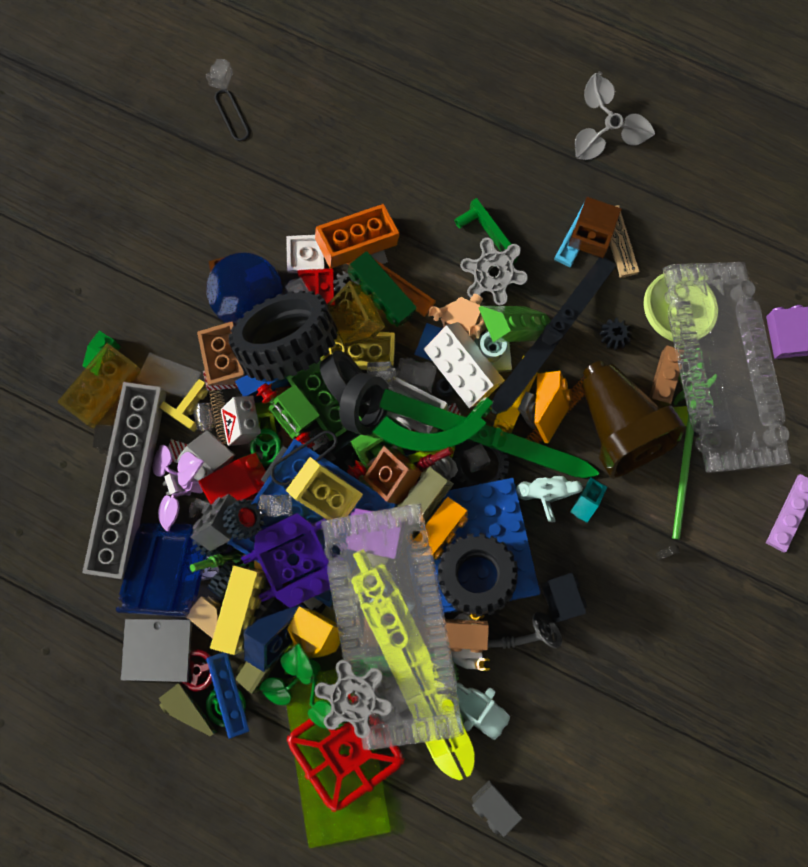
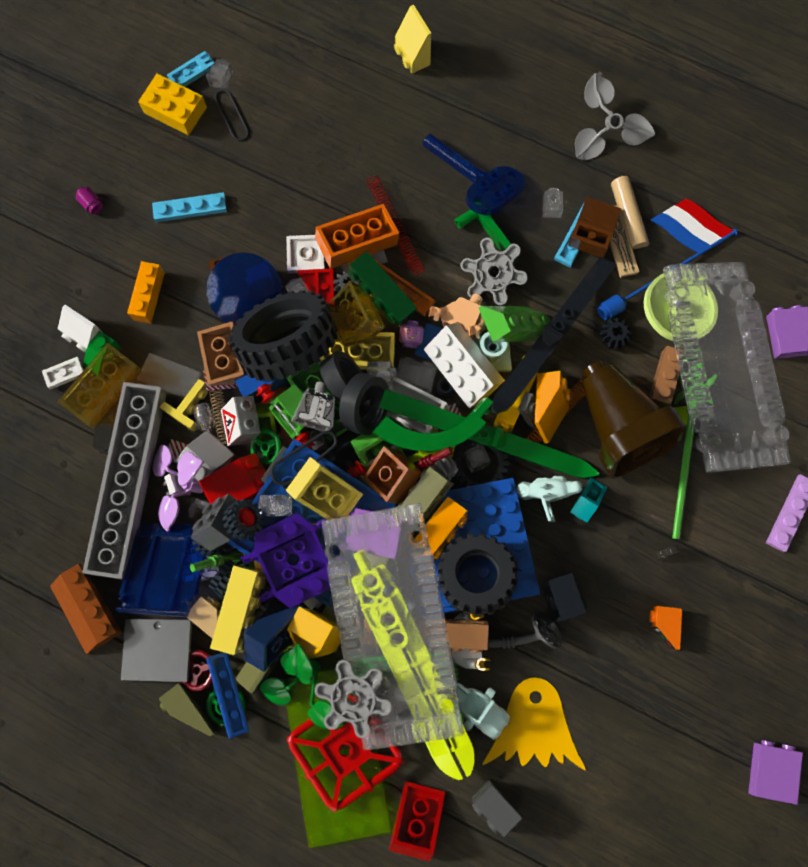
(63, 373): none -> white plate
(76, 328): none -> white slope
(85, 608): none -> dark orange slope
(89, 200): none -> magenta brick
(146, 292): none -> light orange brick
(172, 104): none -> yellow brick
(189, 207): none -> medium azure plate
(192, 69): none -> medium azure hinge
(315, 409): none -> torso
(411, 334): none -> medium lavender head
(413, 41): none -> light yellow slope
(417, 821): none -> red slope
(422, 267): none -> red piece
(490, 188): none -> clear blue piece
(535, 727): none -> yellow piece
(553, 203): none -> clear brick
(630, 212): none -> tan brick
(667, 624): none -> orange slope
(692, 228): none -> flag
(775, 772): none -> medium lavender brick

